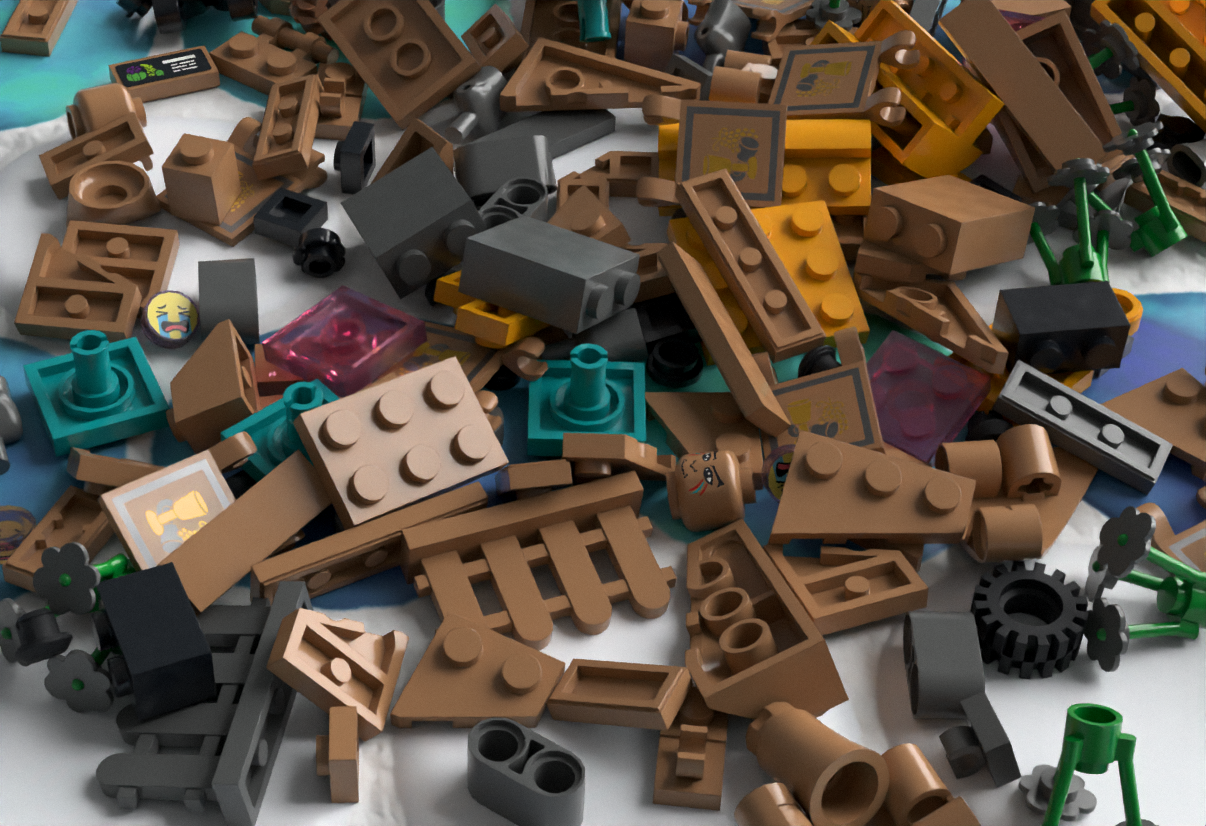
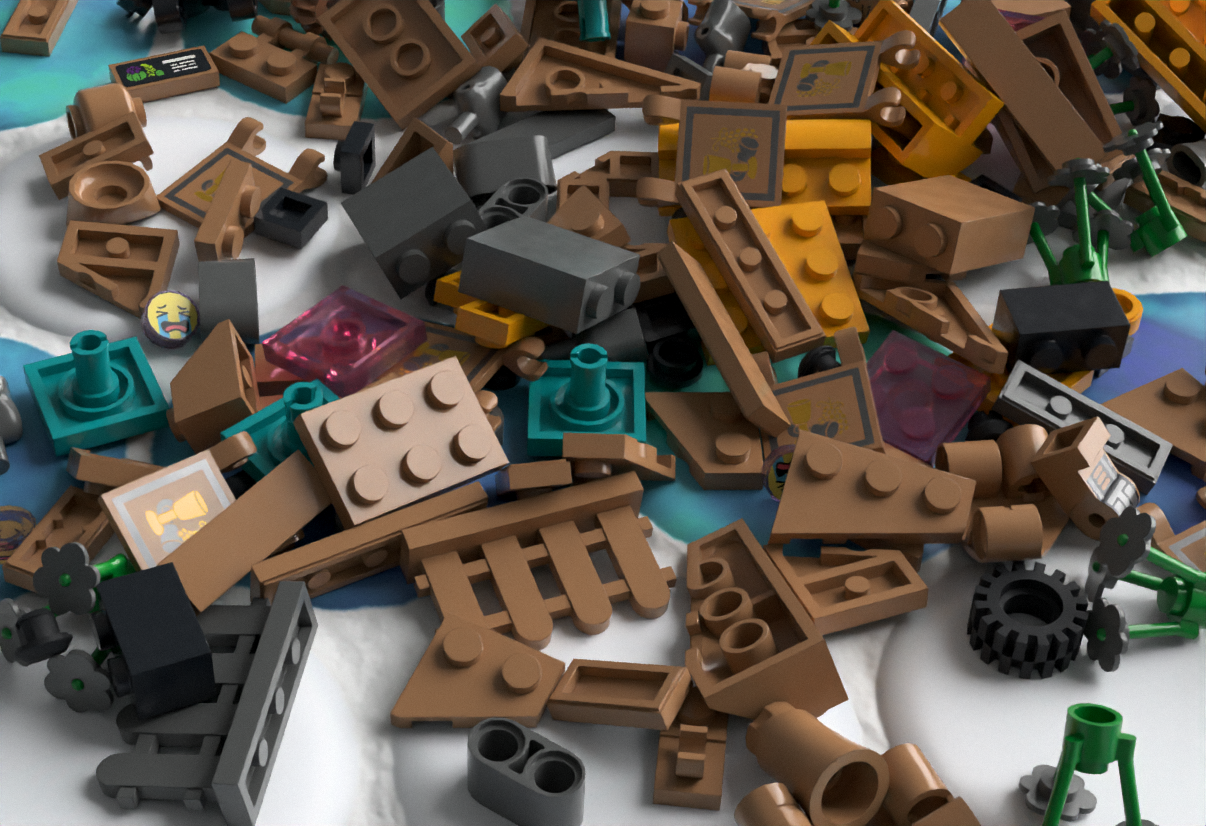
(74, 296): medium nougat wing -> none
(201, 179): medium nougat brick -> none
(231, 207): none -> medium nougat plate
(288, 127): medium nougat tile -> none
(319, 253): black plate -> none
(339, 665): medium nougat wing -> none
(339, 754): medium nougat plate -> none
(709, 490): medium nougat head -> none
(941, 662): dark grey beam -> none
(980, 743): dark grey tile -> none
(1084, 476): none -> medium nougat leg

